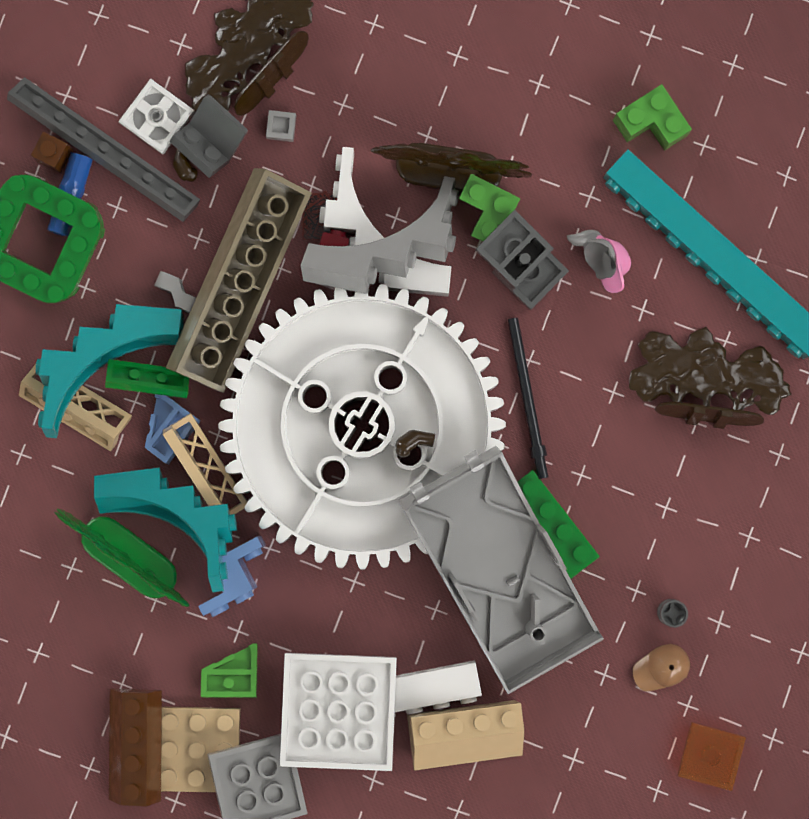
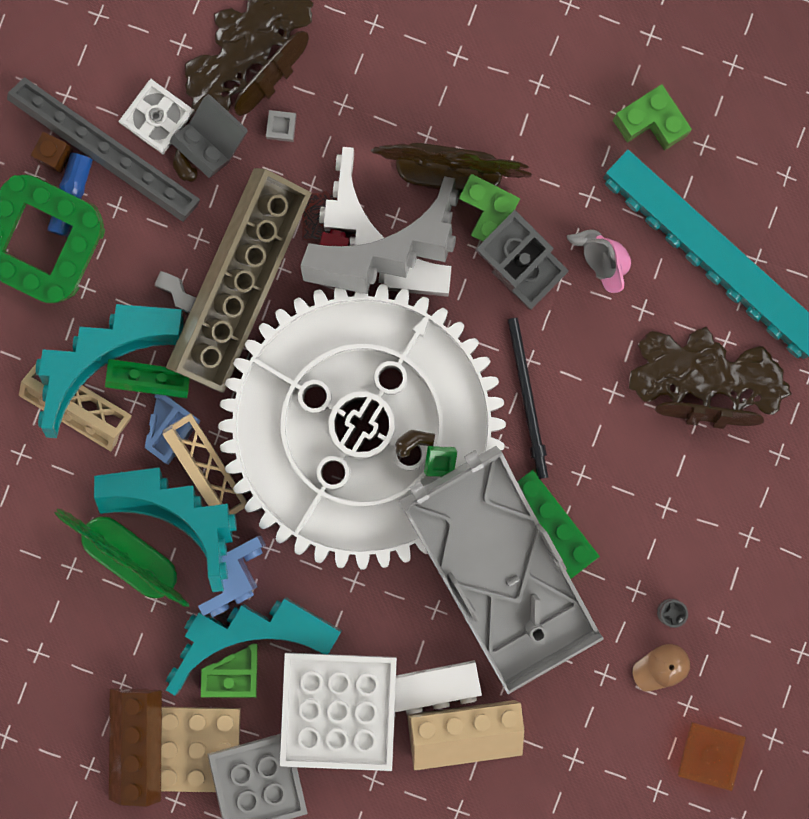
(288, 623): none -> teal arch
(440, 461): none -> green plate

